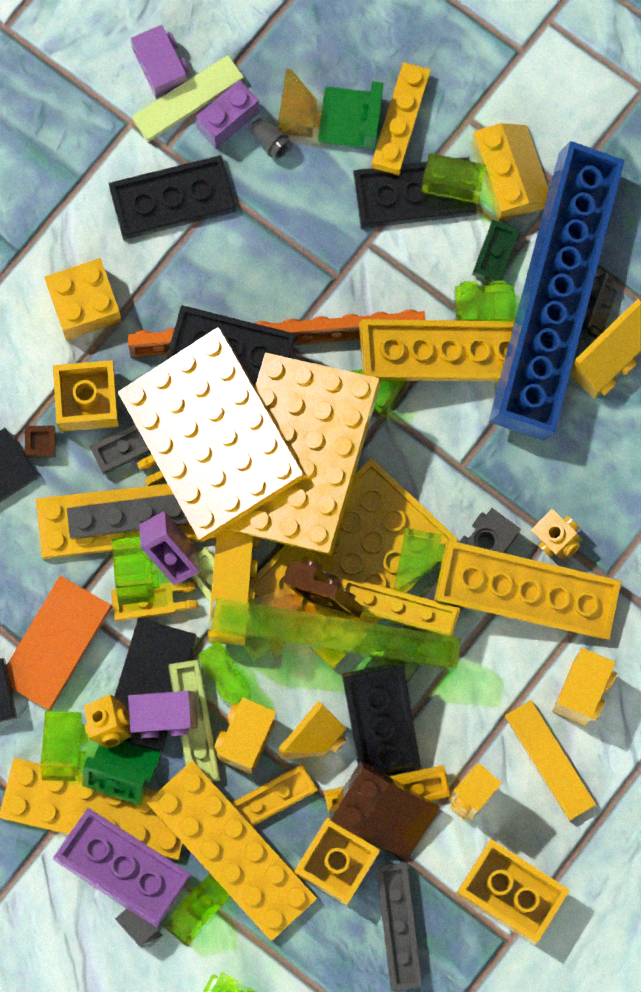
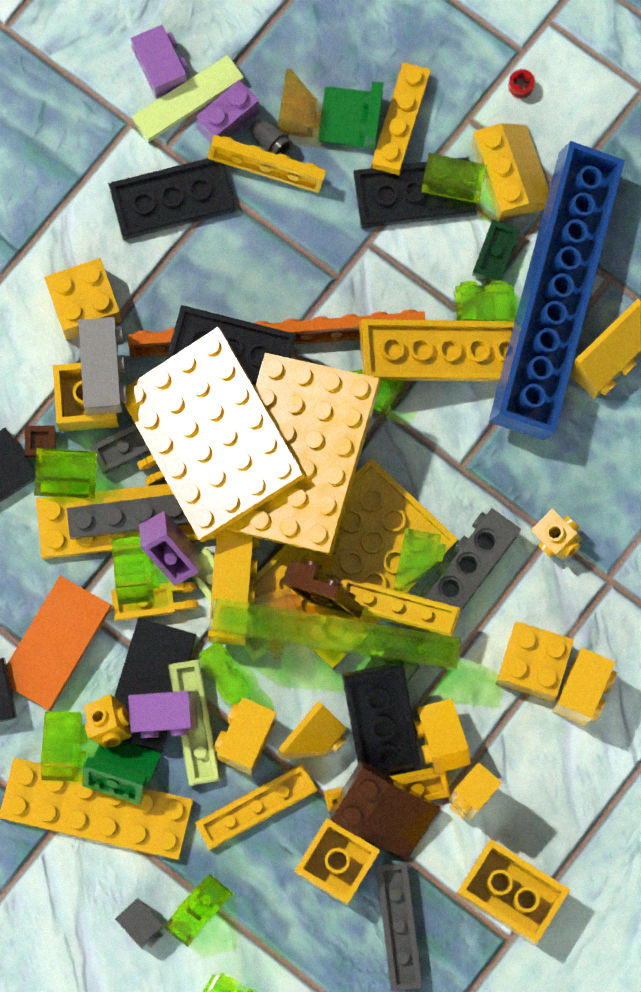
(65, 473): none -> clear neon green brick
(101, 365): none -> light grey brick
(122, 867): medium lavender tile -> none
(231, 850): yellow plate -> none
(271, 165): none -> yellow plate
(442, 735): none -> yellow brick
(527, 77): none -> red bush
(527, 590): yellow plate -> none
(534, 661): none -> yellow brick
(550, 760): yellow tile -> none
(603, 295): dark grey hinge -> none

